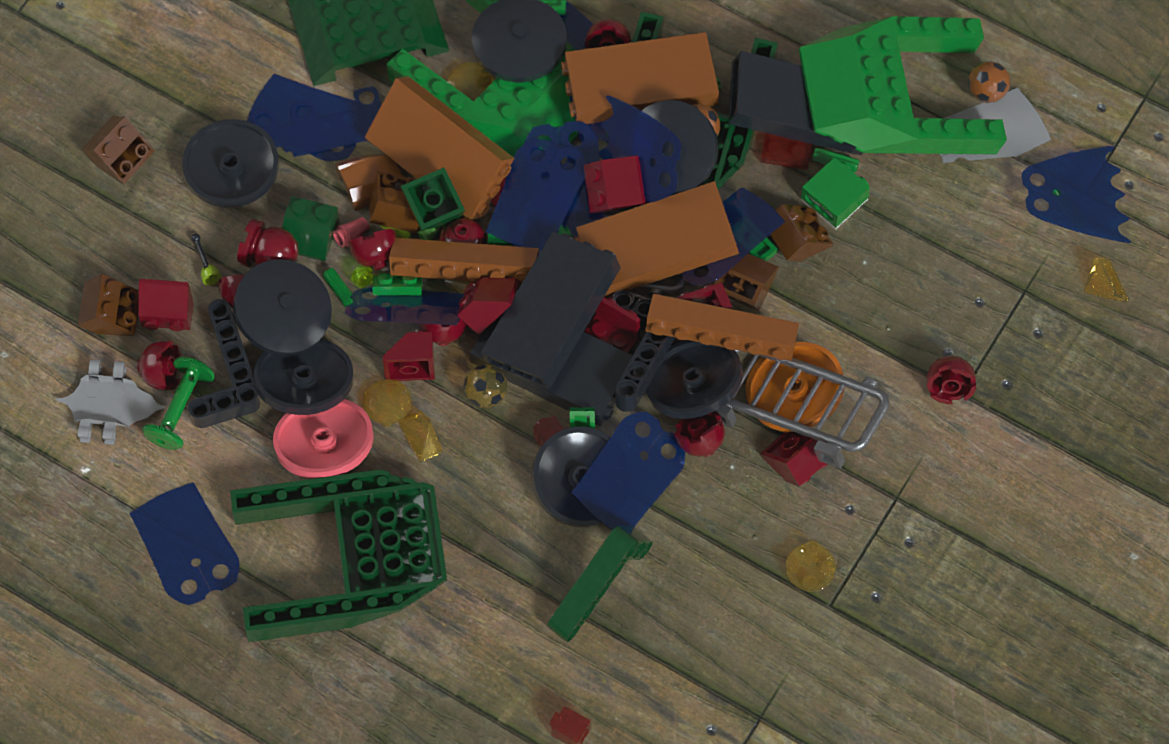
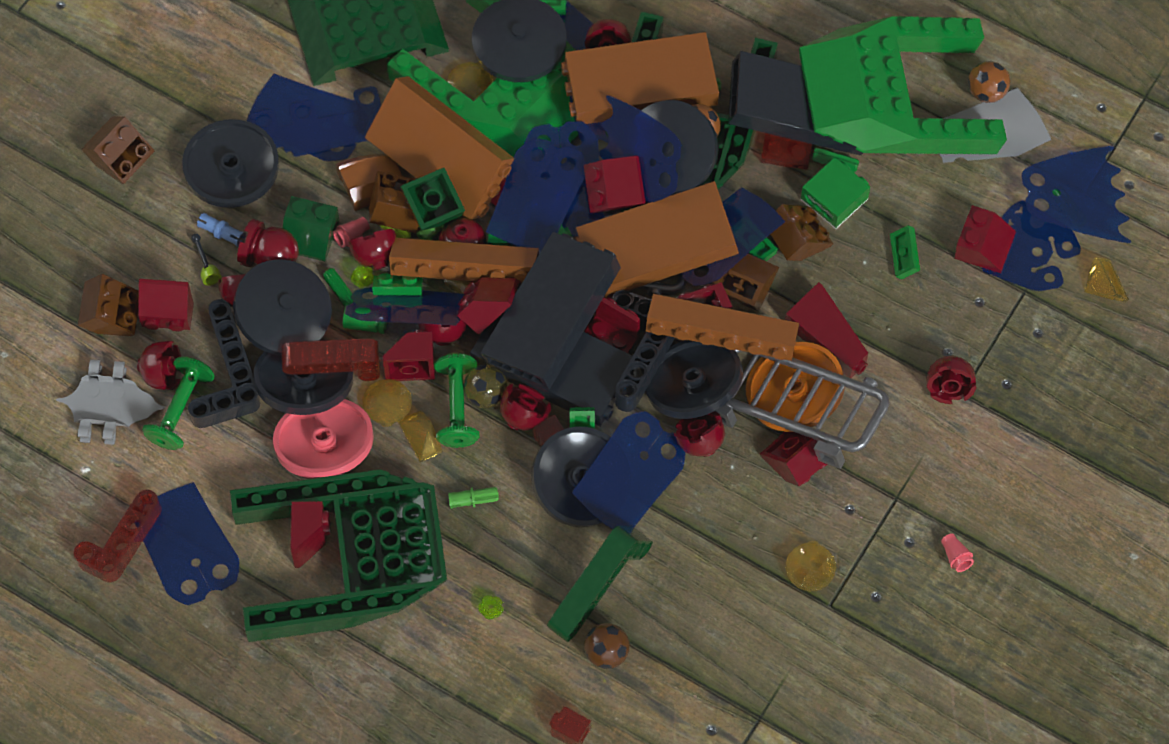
(121, 534): none -> clear red beam
(220, 229): none -> medium blue pin
(308, 530): none -> dark red slope
(333, 356): none -> clear red beam
(368, 326): none -> green piece
(457, 434): none -> green hose
(473, 497): none -> bright green axle
(493, 613): none -> clear neon green plate
(523, 407): none -> dark red cylinder
(606, 646): none -> reddish brown piece
(825, 325): none -> dark red slope
(905, 252): none -> green plate
(958, 555): none -> coral cone
(985, 240): none -> dark red slope
(1031, 234): none -> clear blue piece

